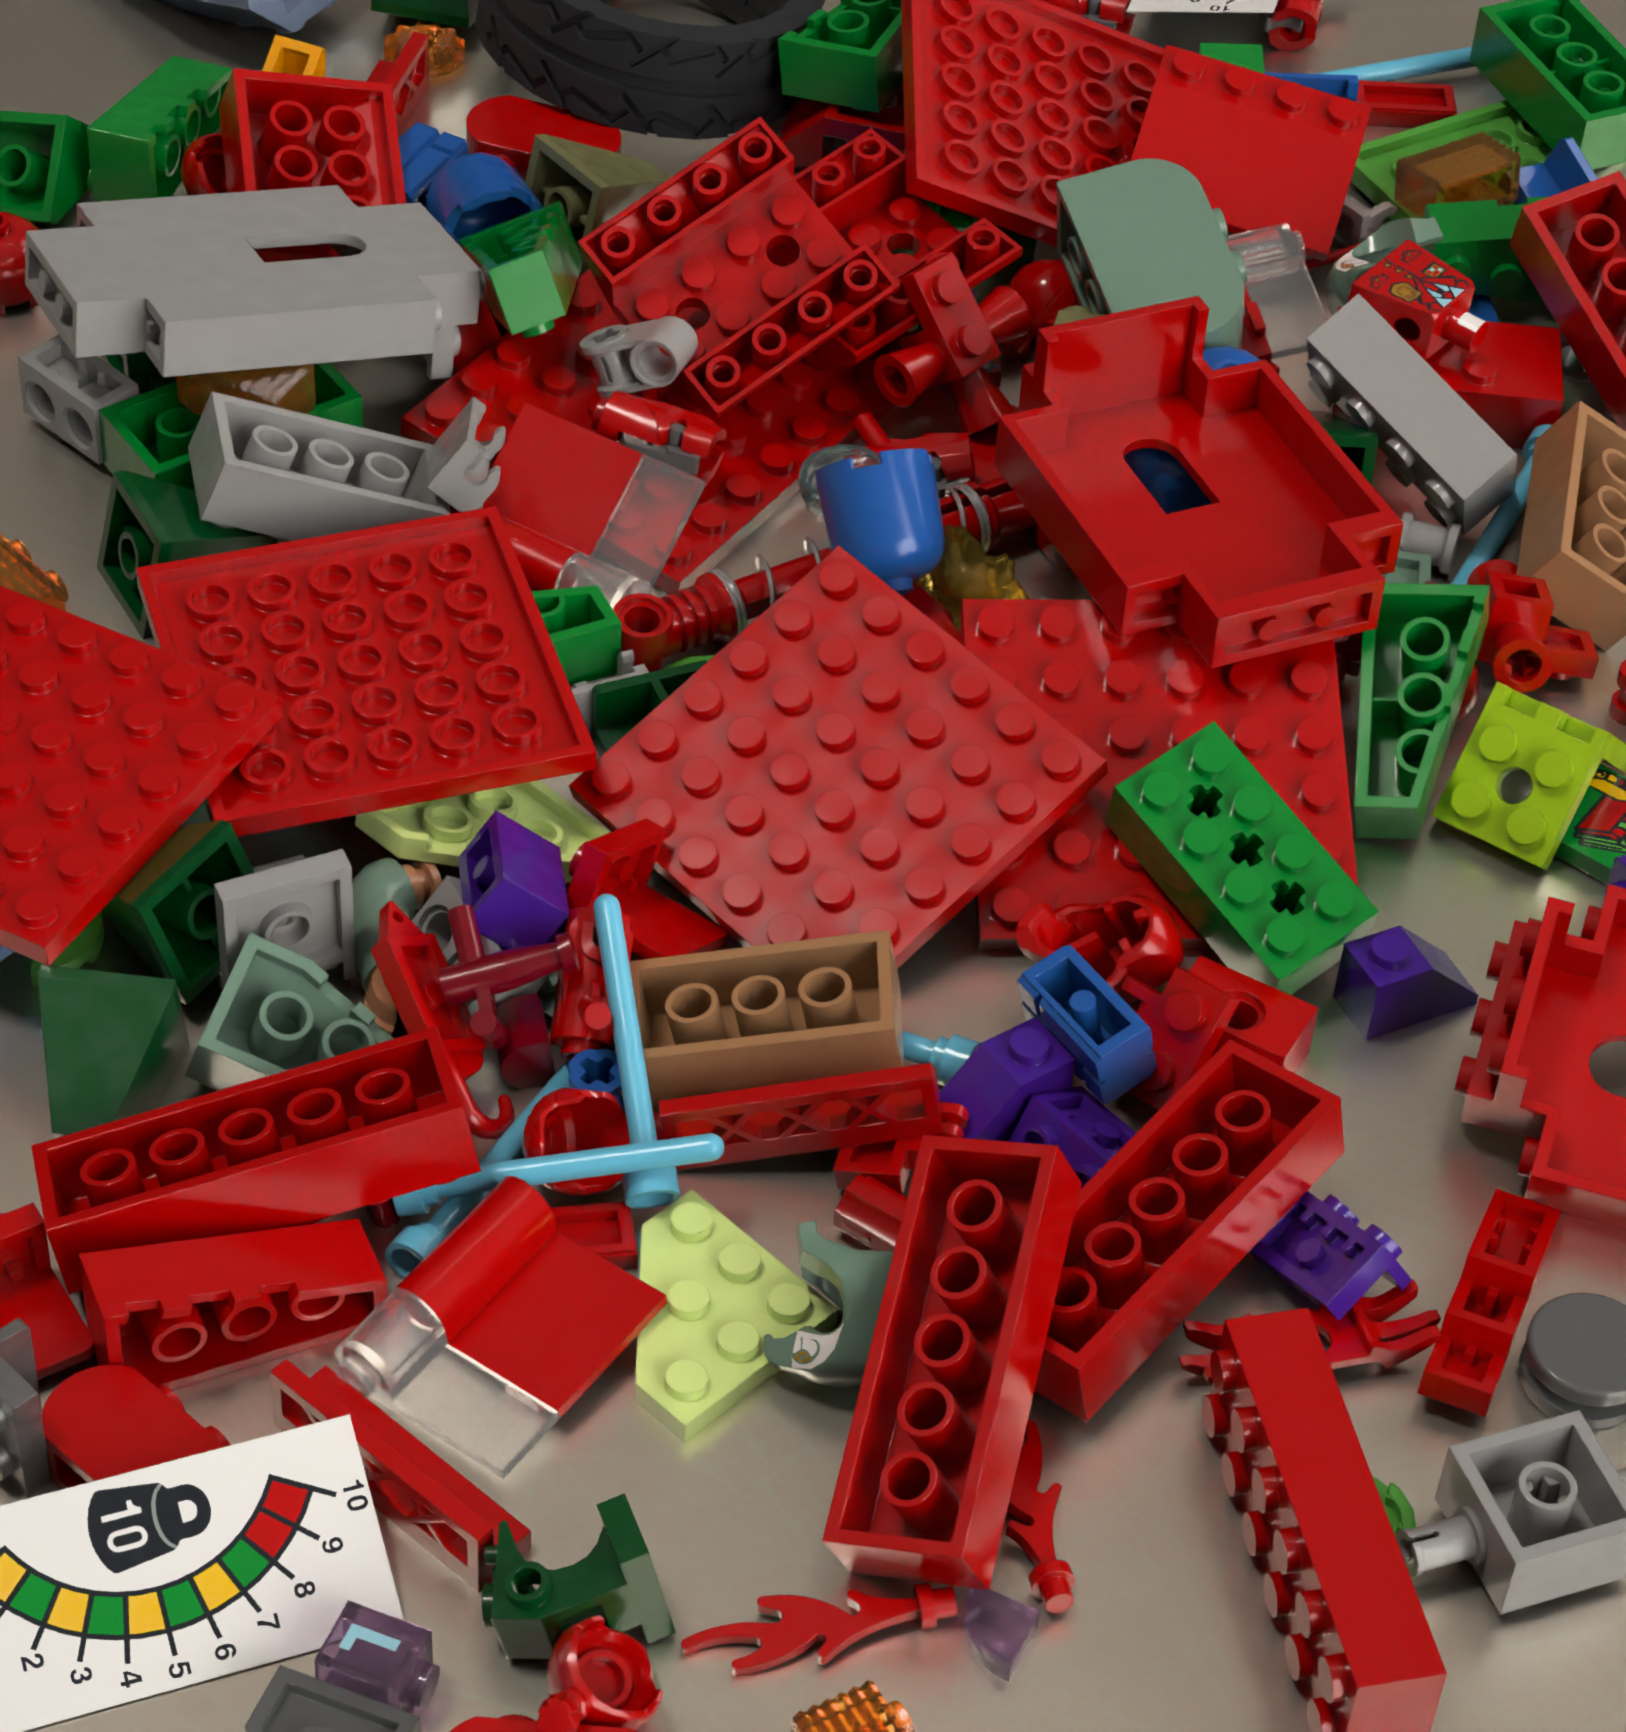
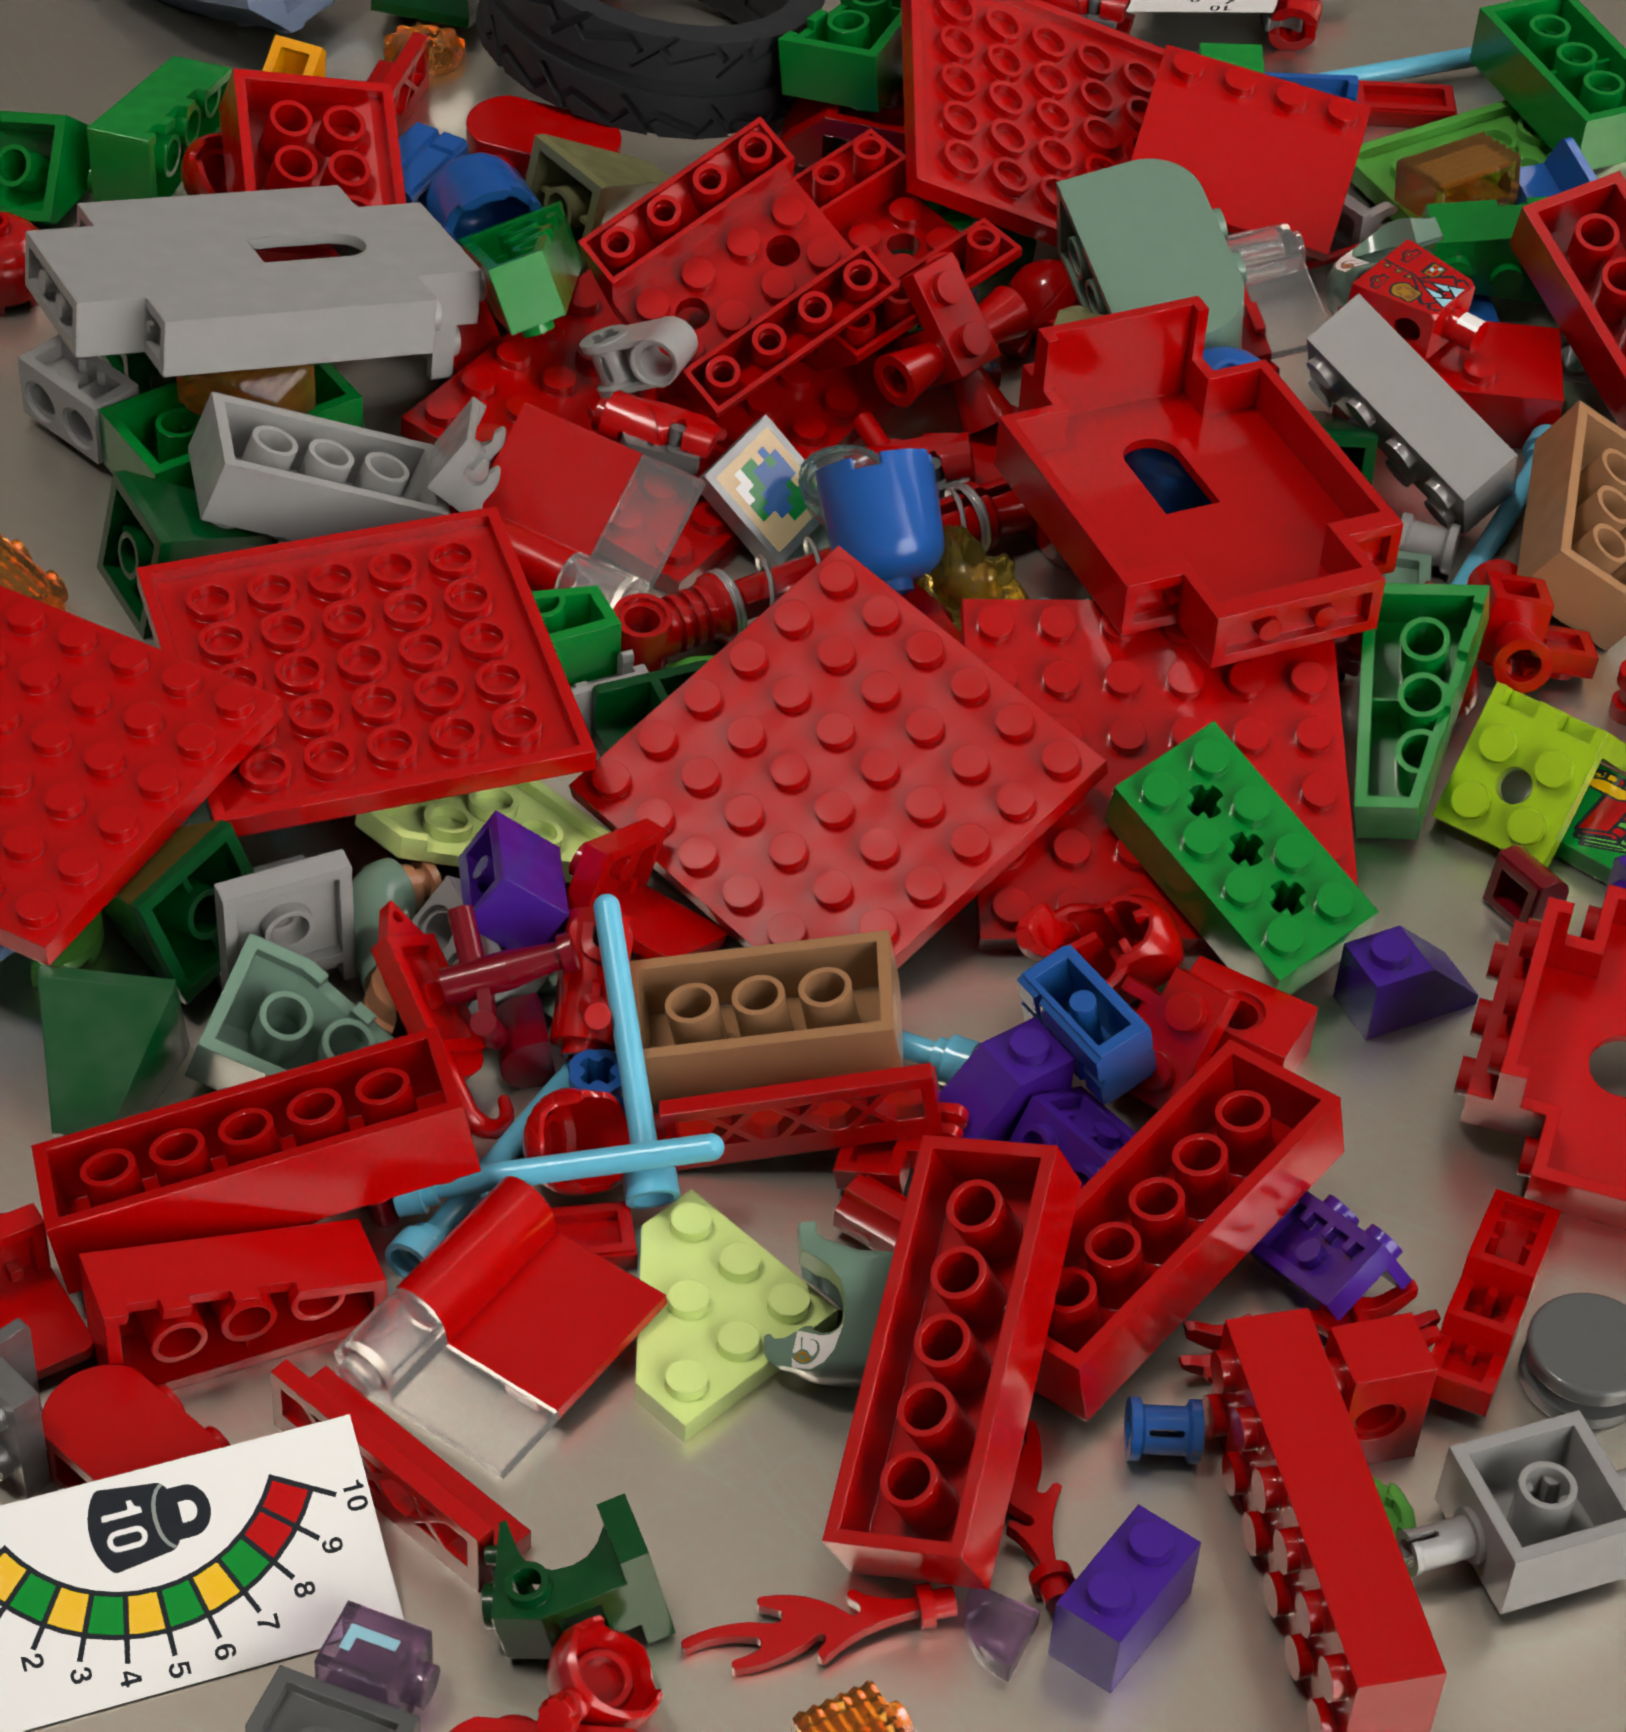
(759, 492): none -> tile
(1124, 1598): none -> dark purple brick
(1149, 1426): none -> blue bush
(1384, 1382): none -> red brick
(1522, 885): none -> dark red brick

